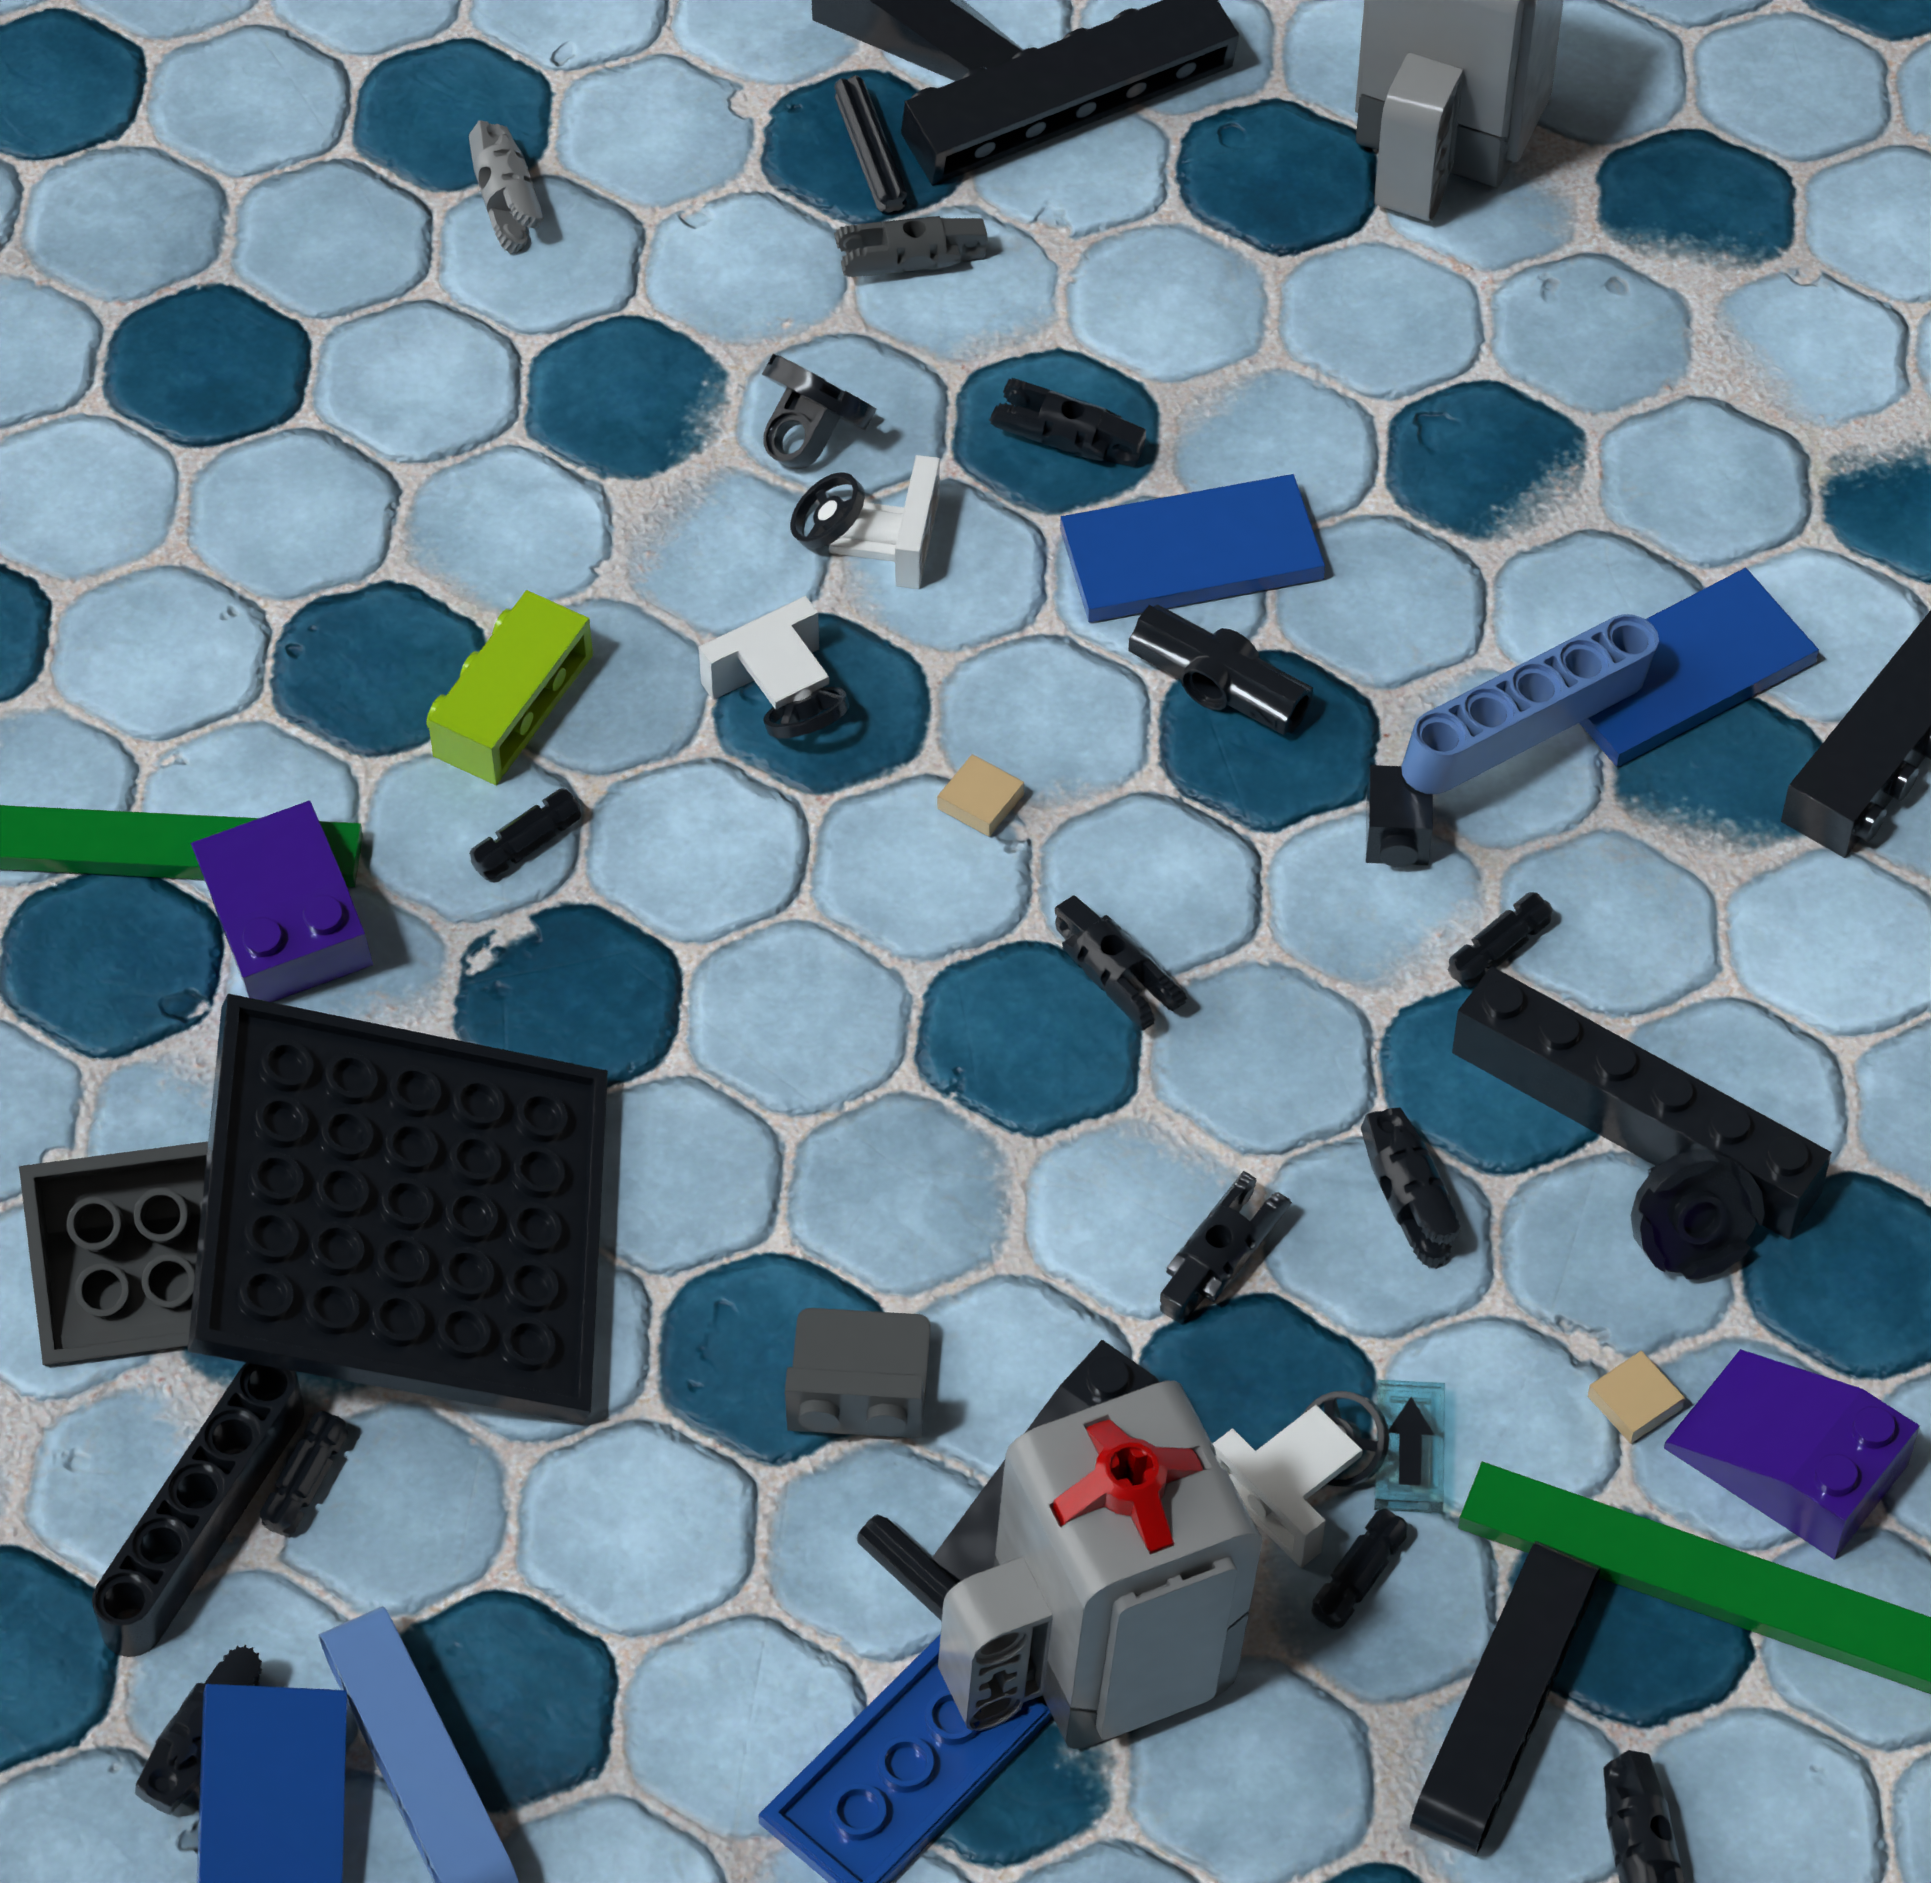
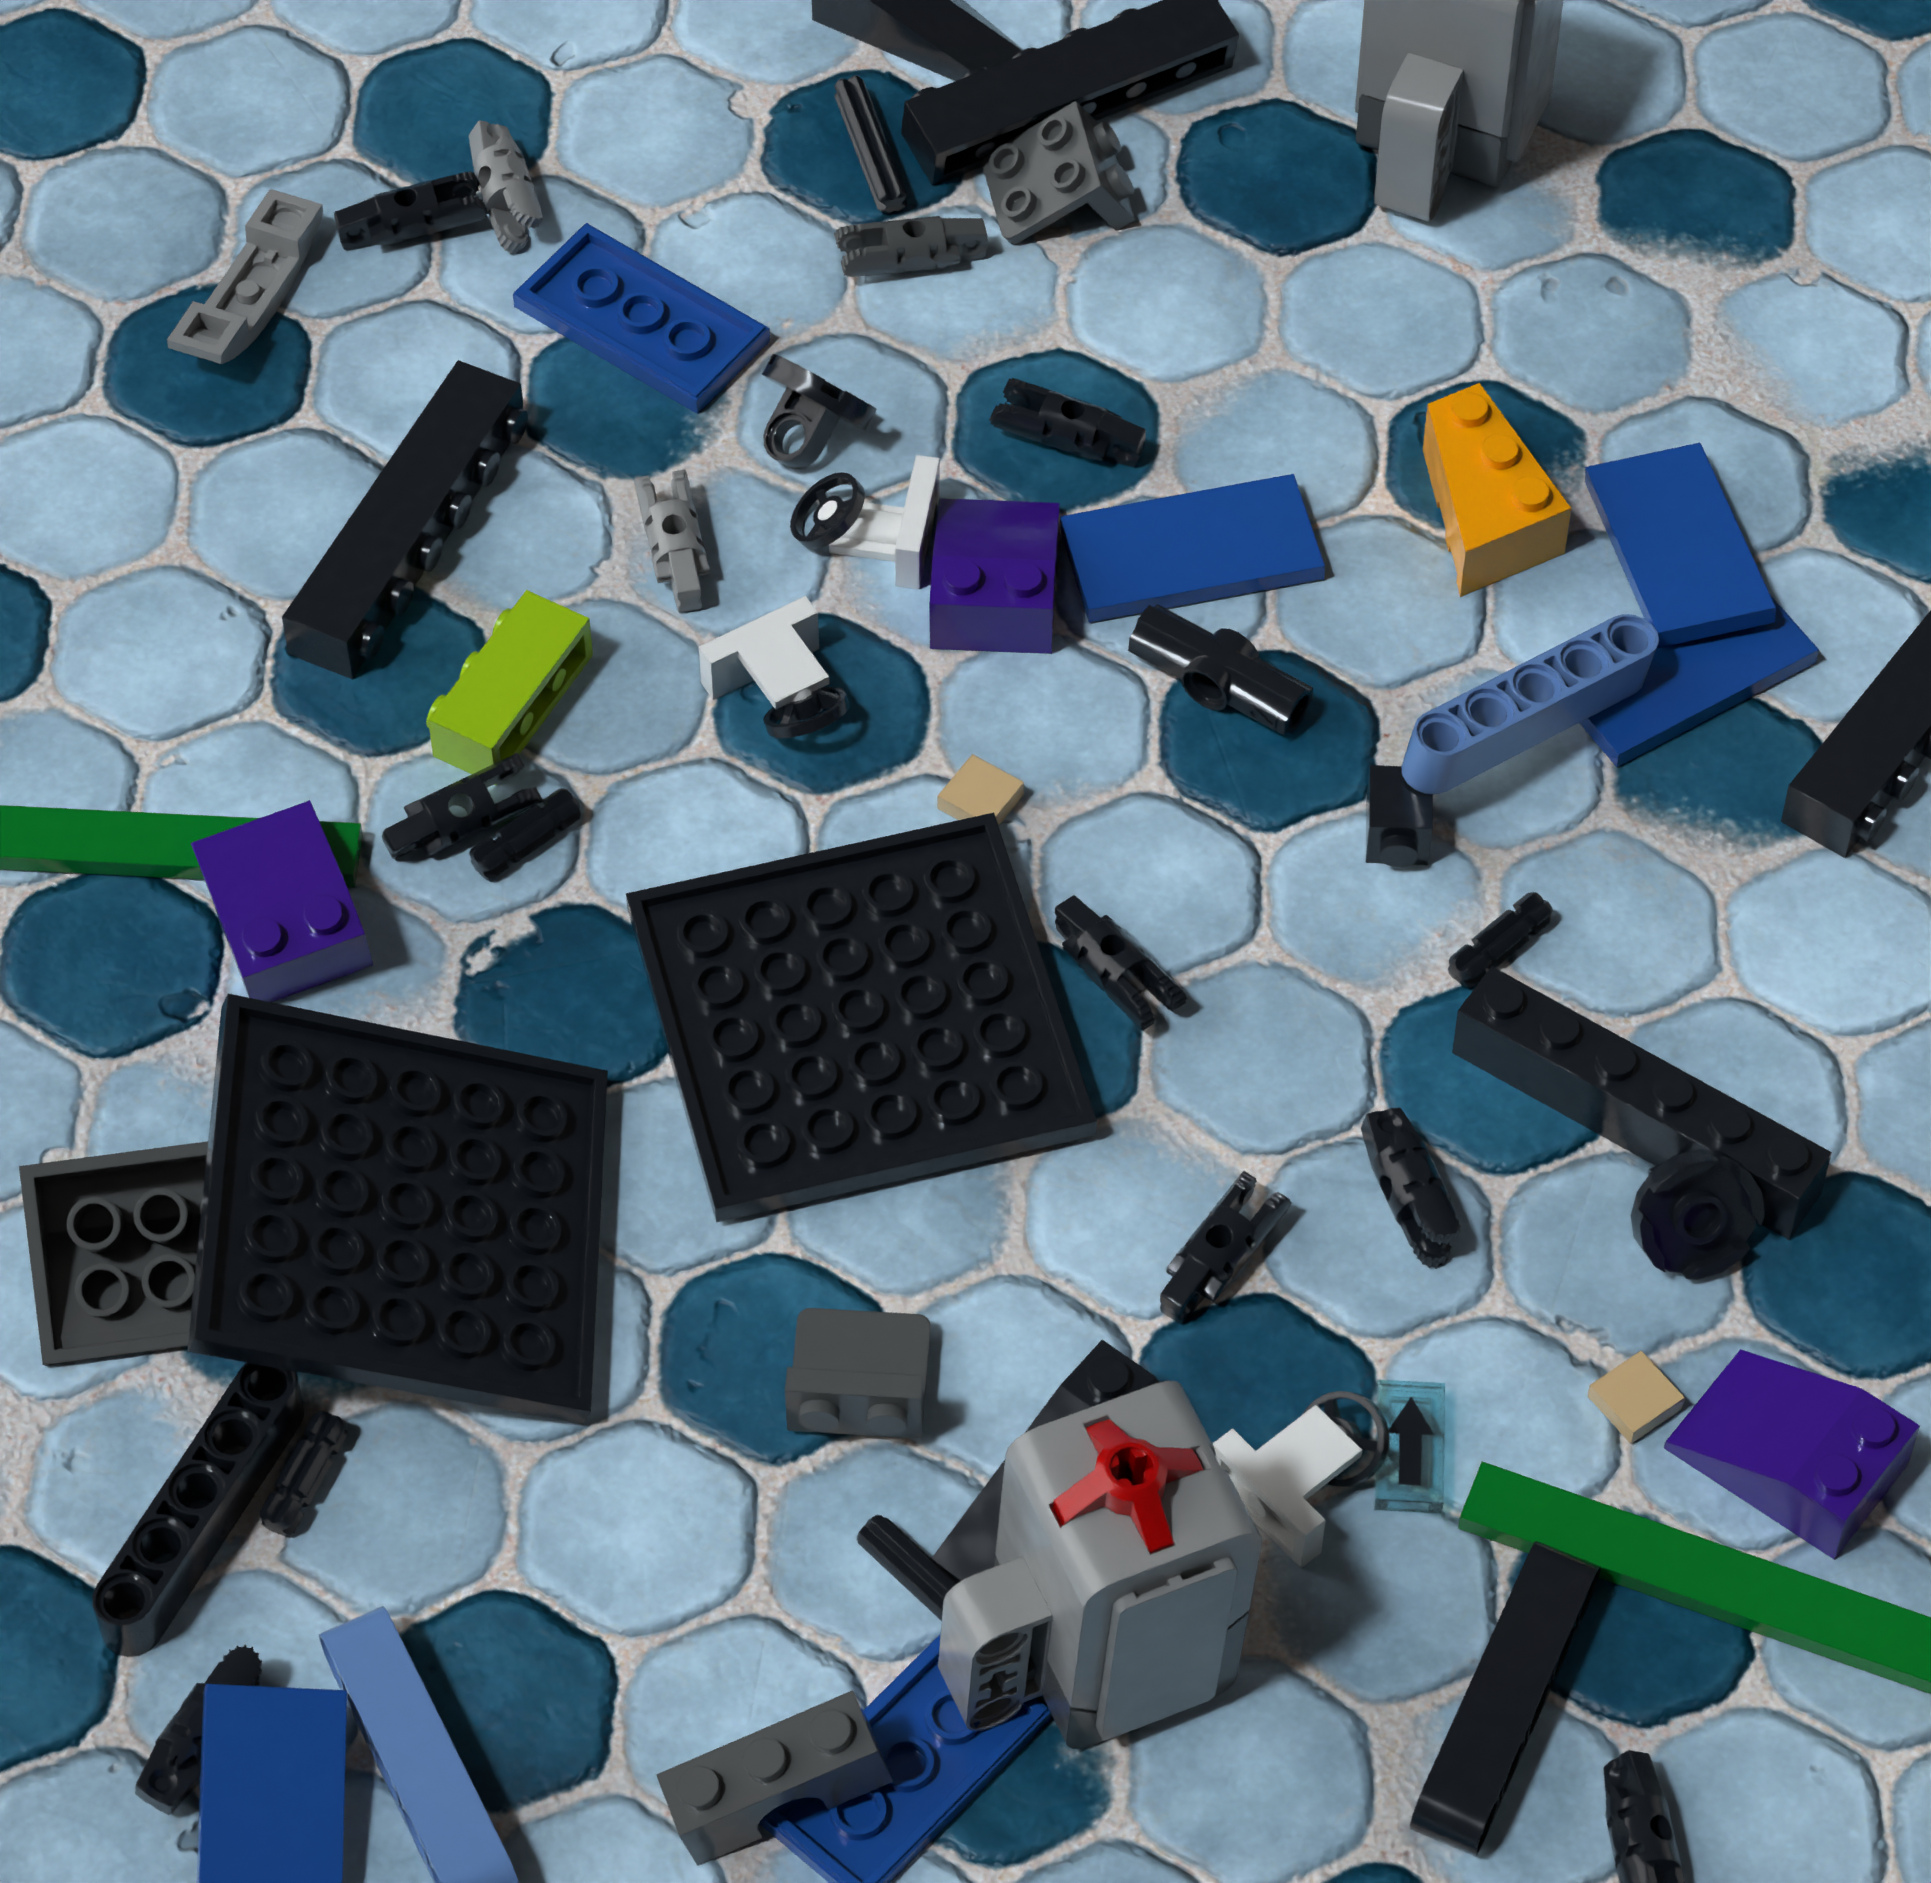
(255, 283): none -> light grey slope
(405, 520): none -> black brick
(411, 212): none -> black hinge
(436, 828): none -> black hinge
(641, 318): none -> blue tile
(674, 539): none -> light grey hinge
(813, 1754): none -> dark grey arch
(858, 1016): none -> black plate
(994, 576): none -> dark purple slope
(1055, 171): none -> dark grey bracket
(1359, 1569): black axle -> none
(1490, 490): none -> light orange wedge
(1680, 544): none -> blue tile

